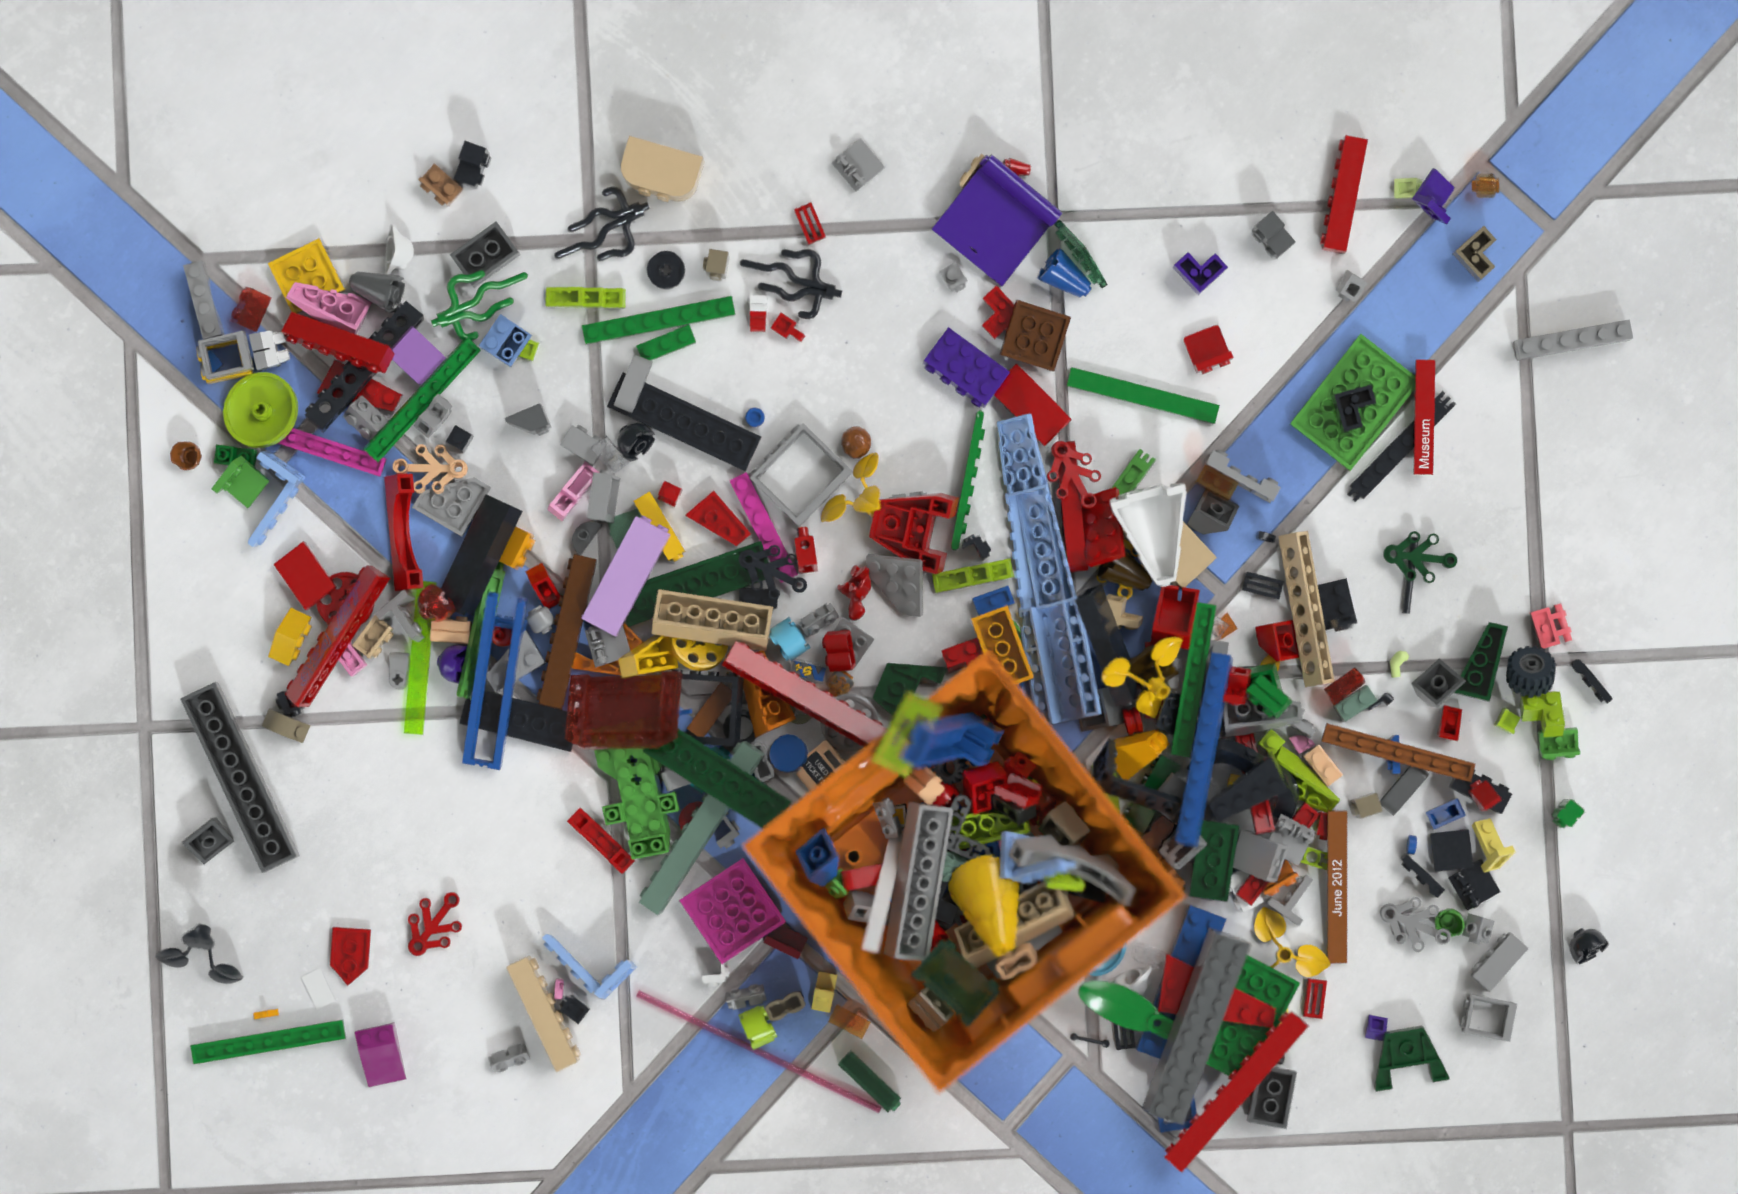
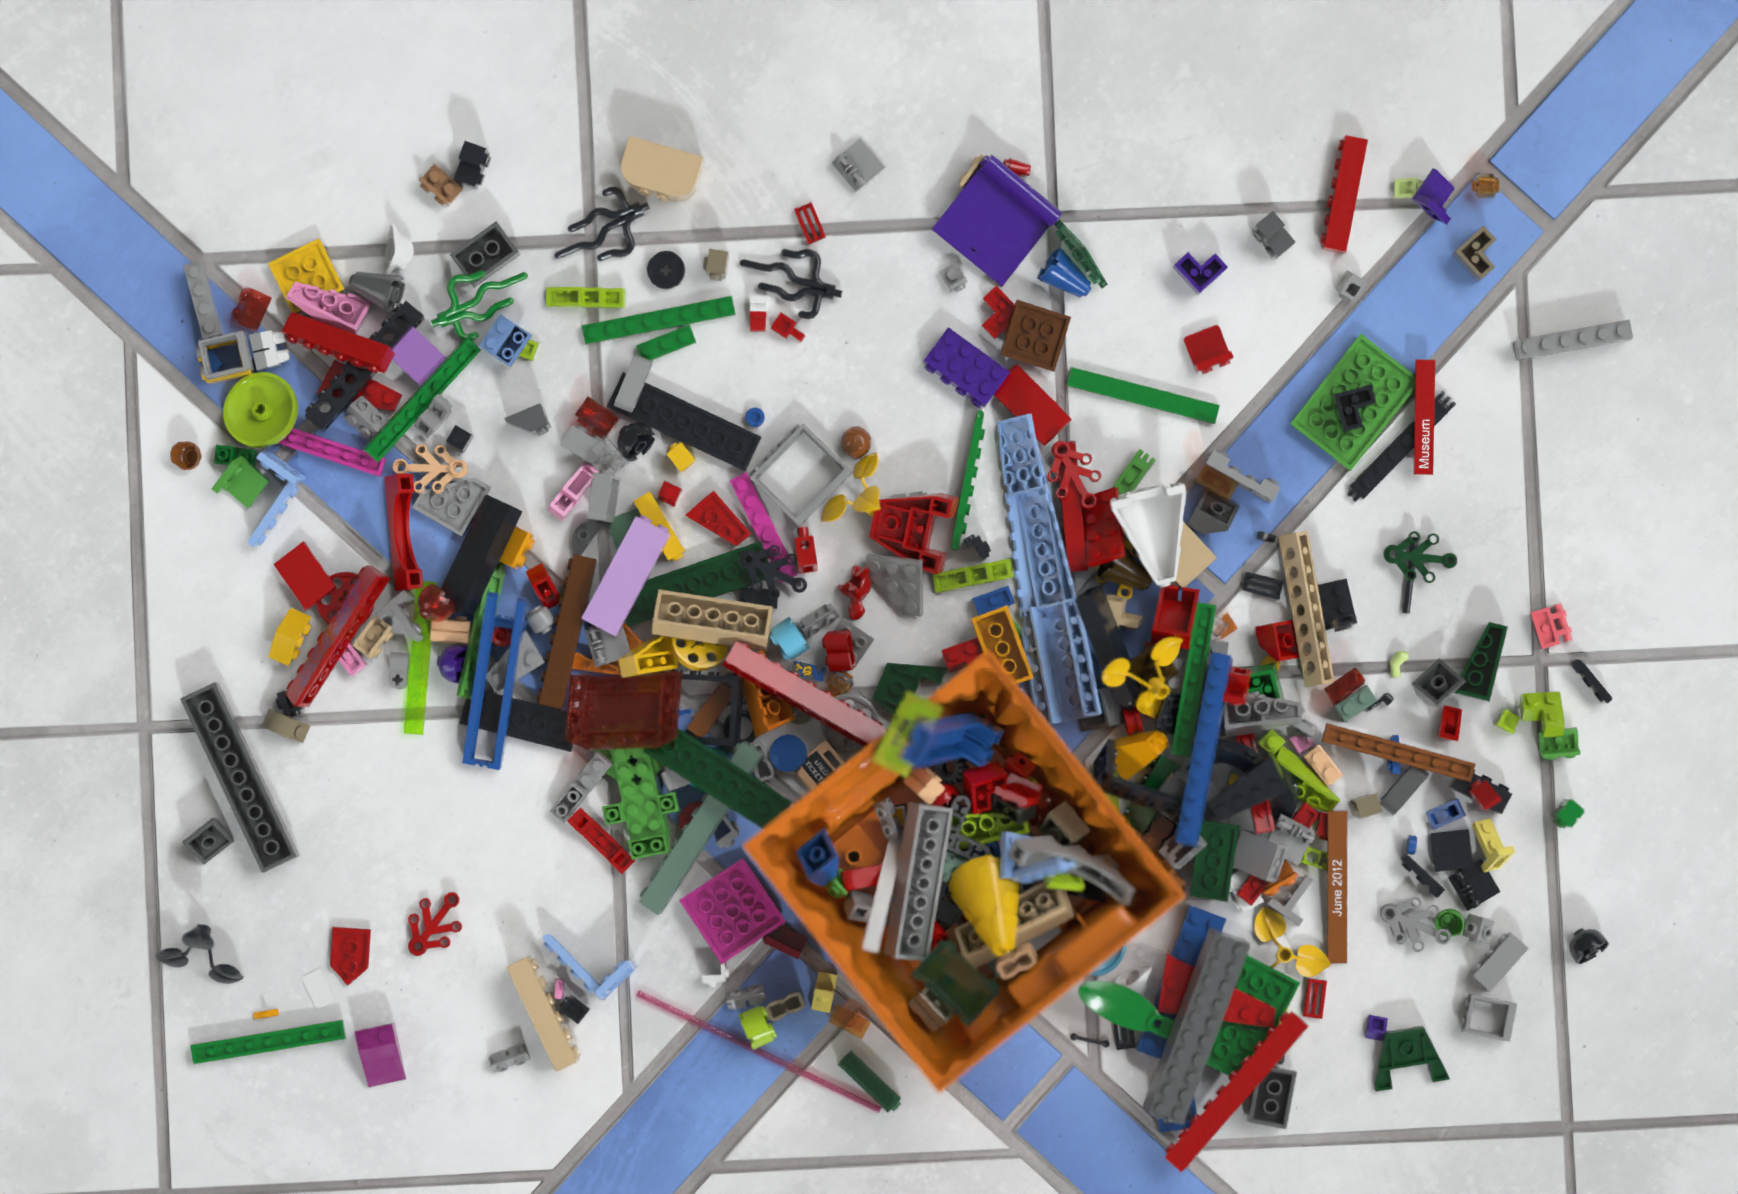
(581, 787): none -> light grey slope
(596, 417): none -> clear red brick
(680, 456): none -> yellow brick
(1268, 696): green brick -> none
(1530, 671): black wheel -> none

